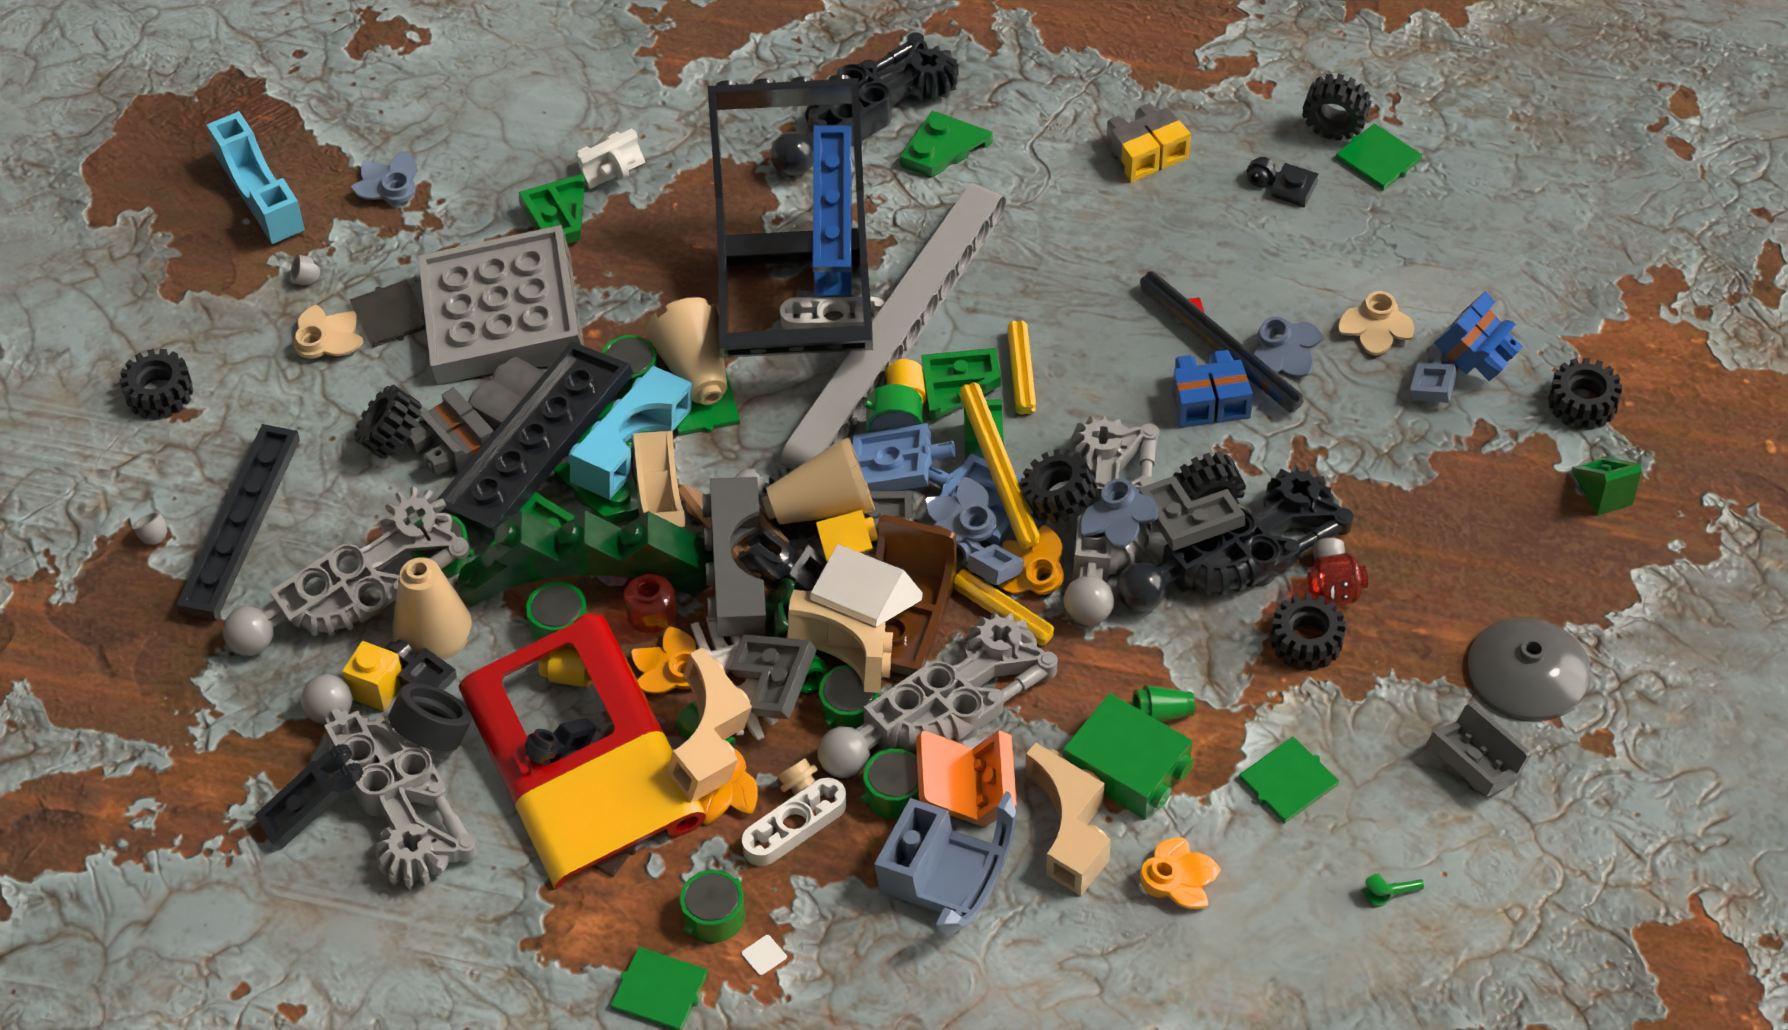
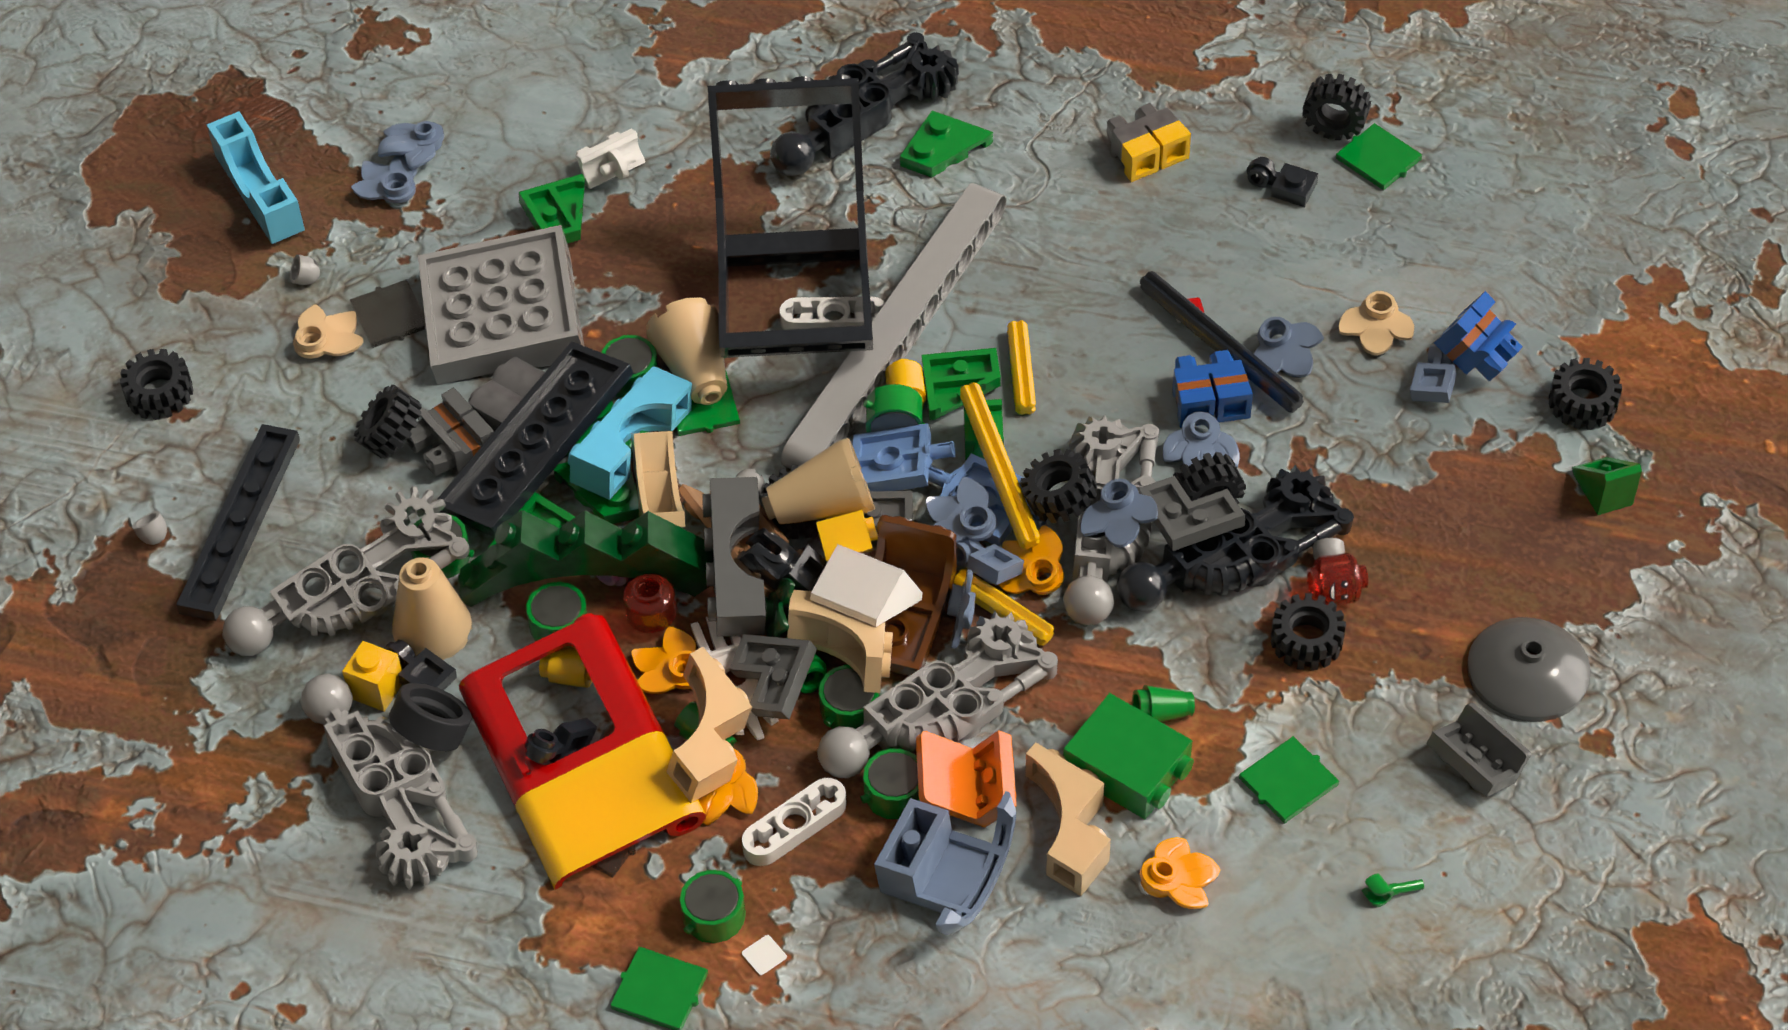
(308, 795): black hinge -> none
(415, 141): none -> sand blue plate
(797, 776): tan plate -> none
(832, 211): blue fence -> none
(961, 606): none -> sand blue plate
(1188, 443): none -> sand blue plate

